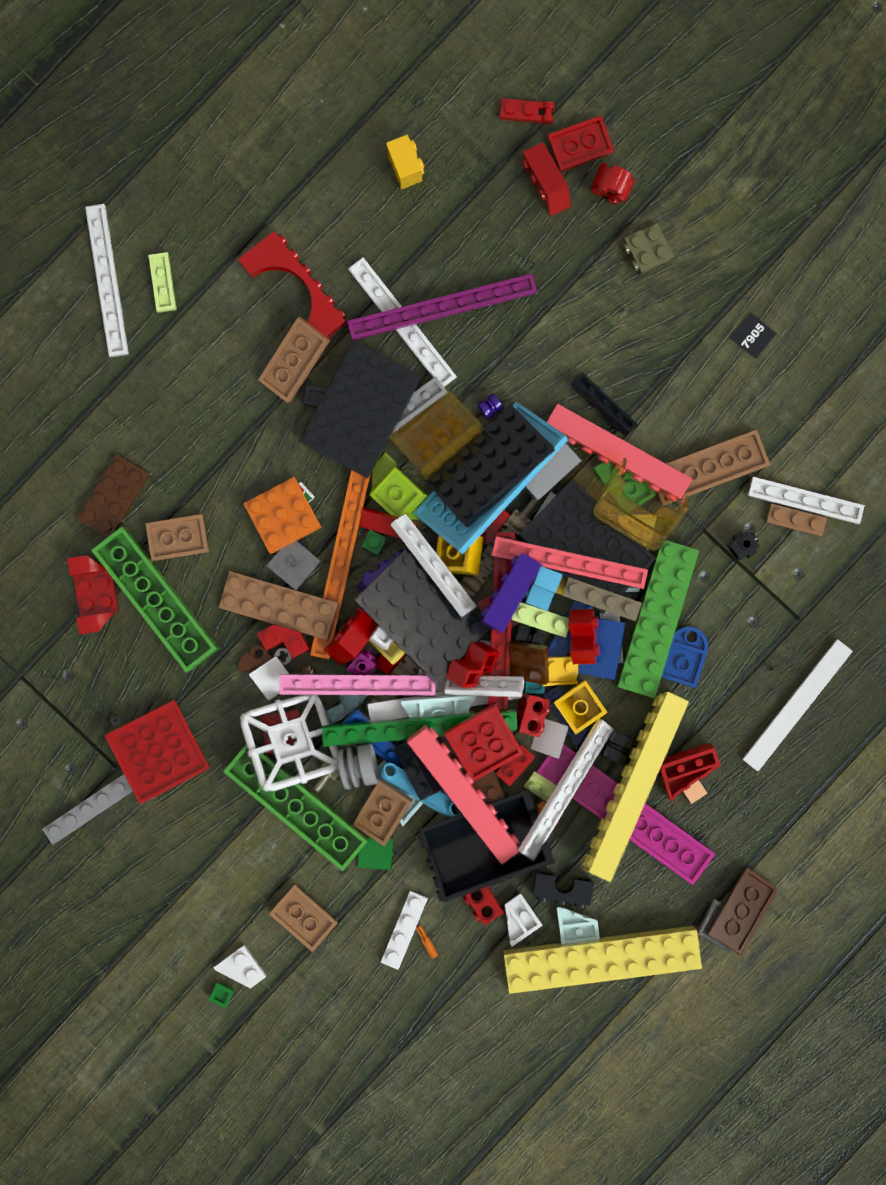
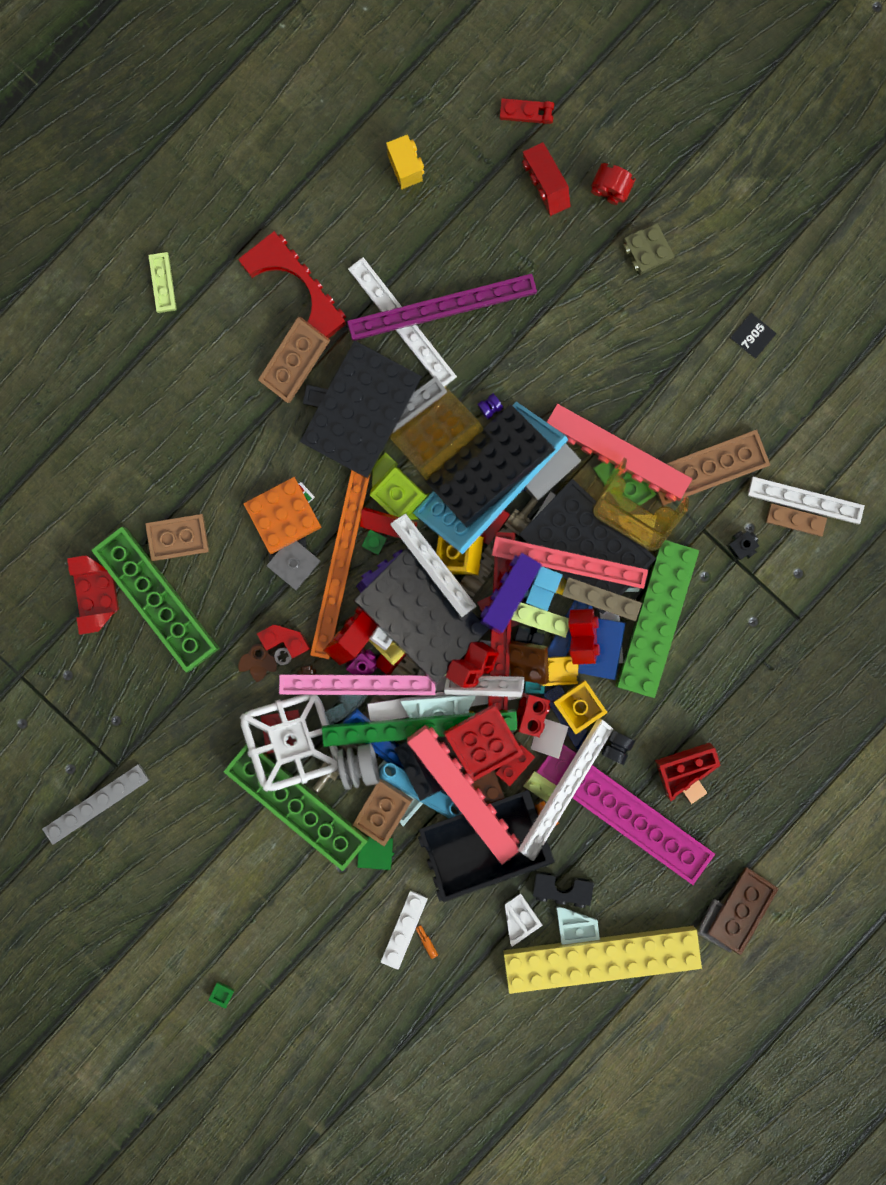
(107, 280): white tile -> none
(113, 496): reddish brown plate -> none
(157, 752): red plate -> none
(241, 967): white wing -> none
(268, 677): white sticker -> none
(278, 605): medium nougat plate -> none
(303, 917): medium nougat plate -> none
(486, 899): red brick -> none
(580, 143): red plate -> none
(603, 404): black plate -> none
(635, 785): light yellow brick -> none
(686, 657): blue tile -> none
(797, 705): white tile -> none

